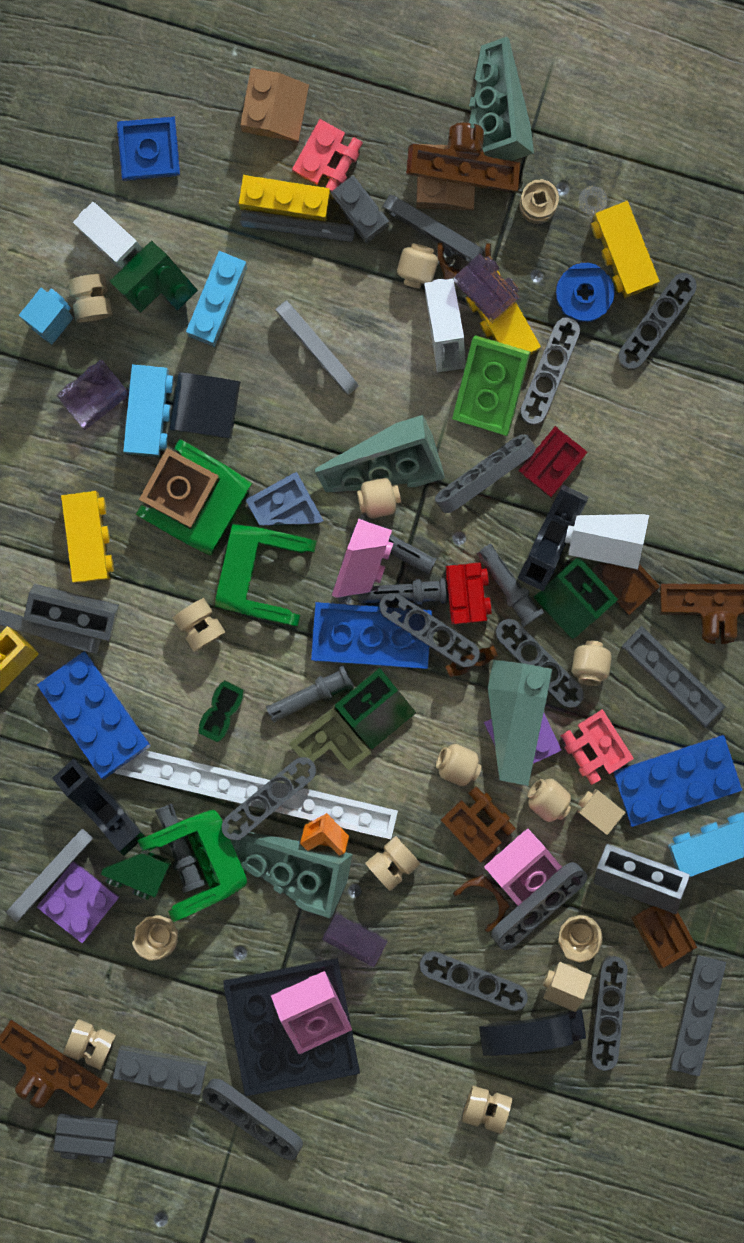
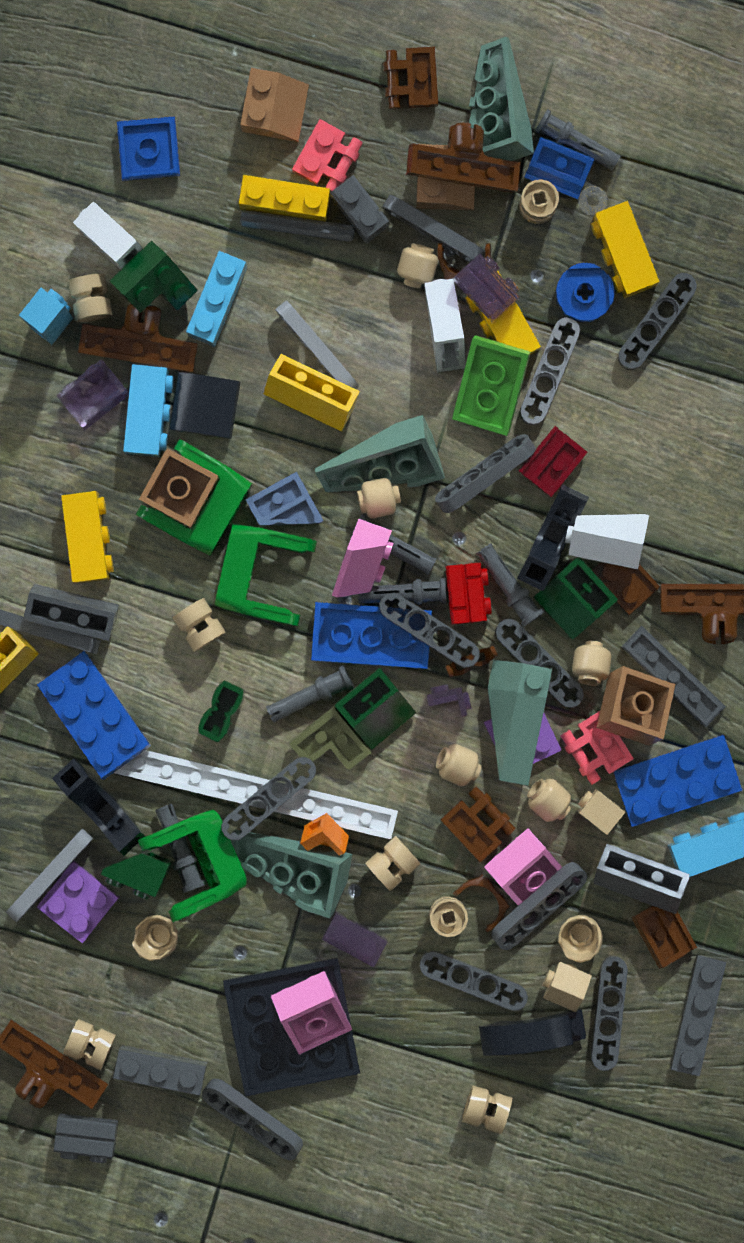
(139, 342): none -> reddish brown plate
(311, 392): none -> yellow brick
(421, 78): none -> reddish brown plate
(442, 694): none -> clear purple bracket
(448, 916): none -> tan wheel
(559, 166): none -> blue plate
(609, 158): none -> dark grey pin
(636, 706): none -> medium nougat brick

